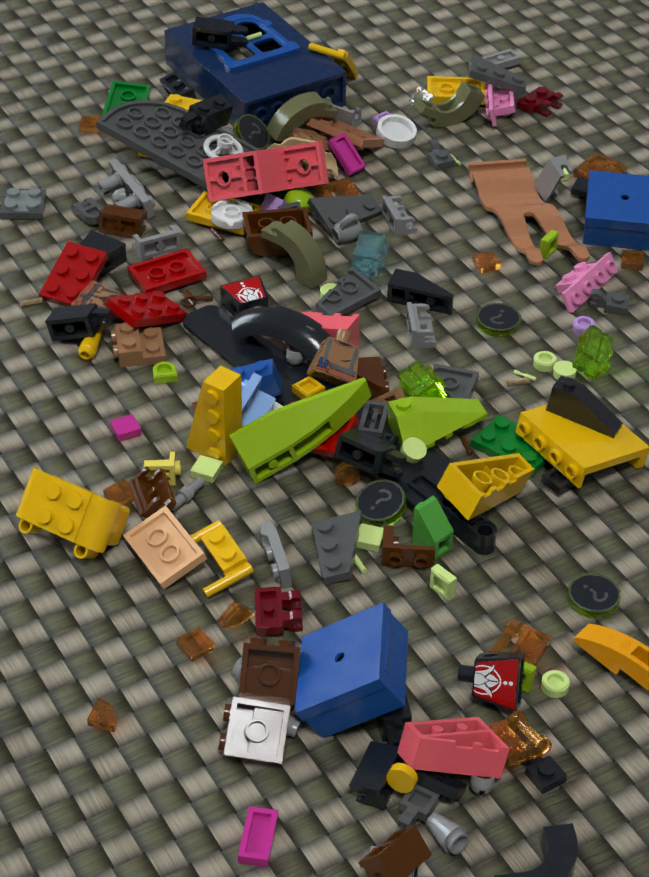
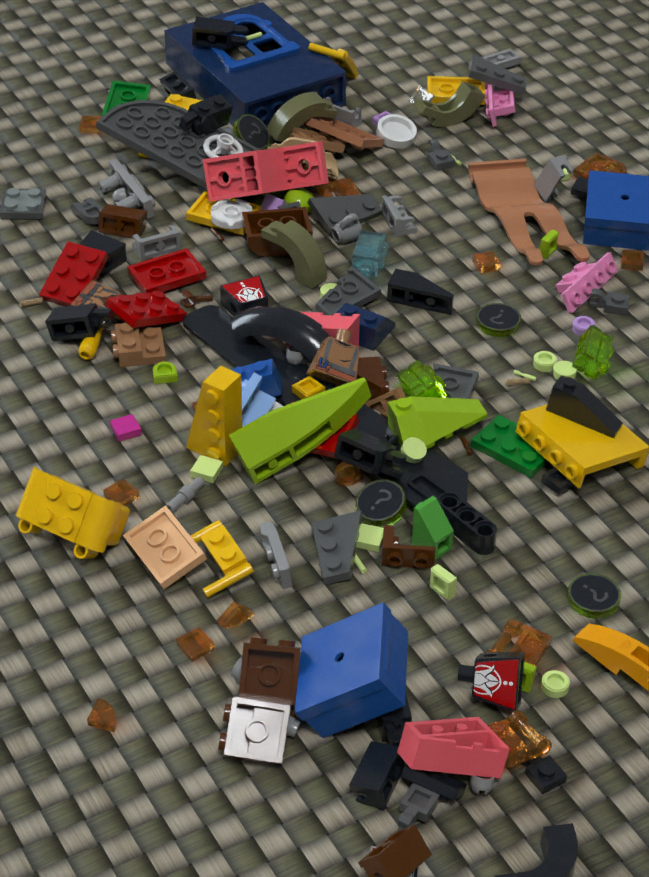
(152, 492): reddish brown hinge -> none
(172, 467): light yellow bracket -> none
(258, 836): dark pink tile -> none
(269, 611): dark red plate -> none
(346, 154): dark pink tile -> none
(371, 430): dark grey tile -> none
(373, 326): none -> dark blue slope
(402, 778): yellow tile -> none
(419, 326): light grey hinge -> none
(449, 834): light grey cone -> none
(484, 482): yellow wedge -> none
(538, 101): dark red plate -> none

